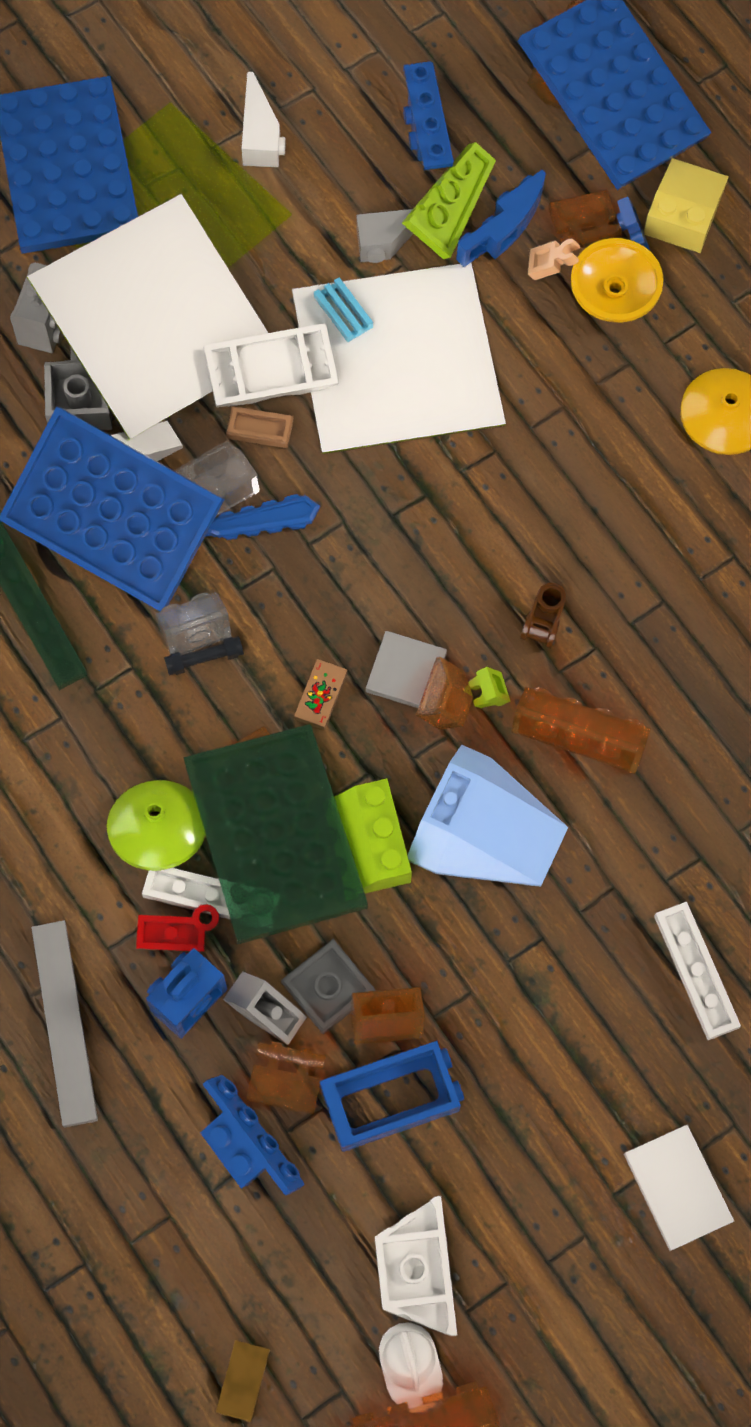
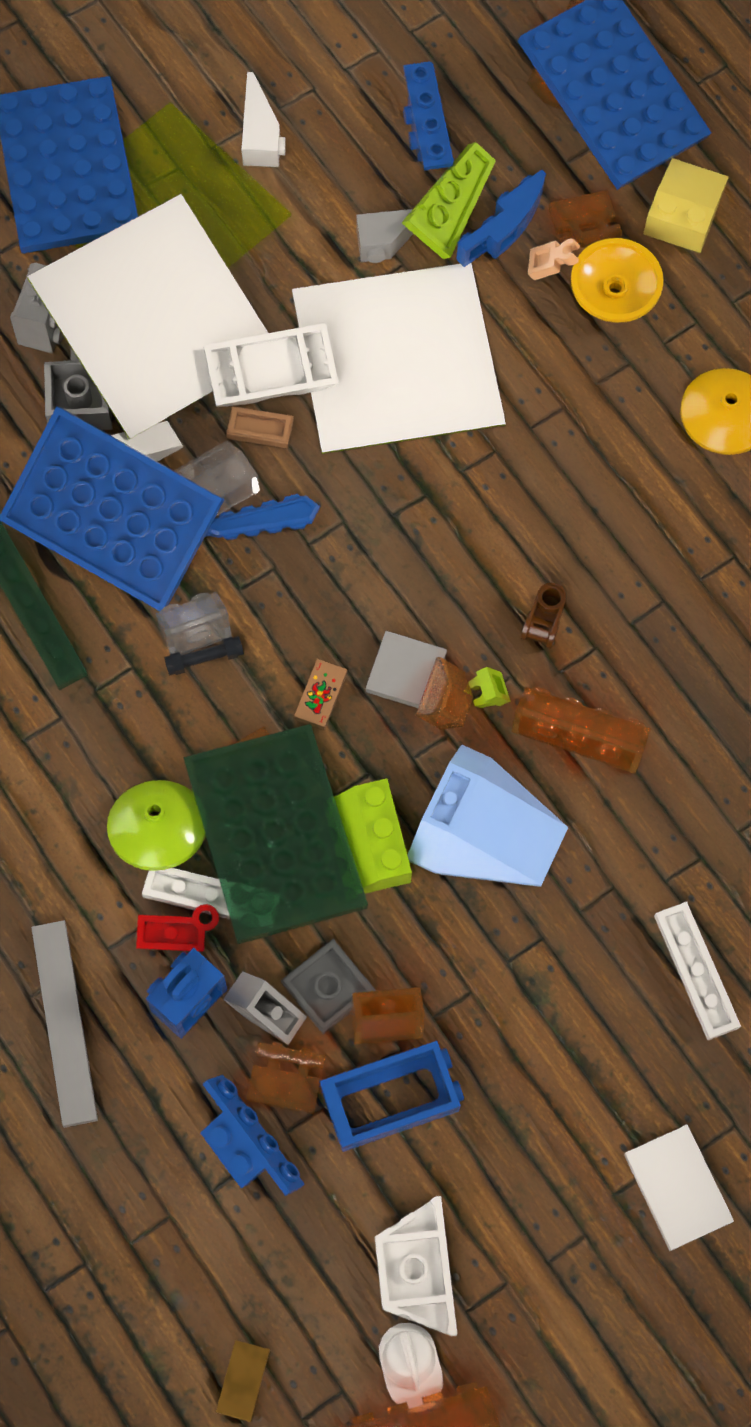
(330, 290): medium azure tile -> none
(629, 220): blue plate -> none

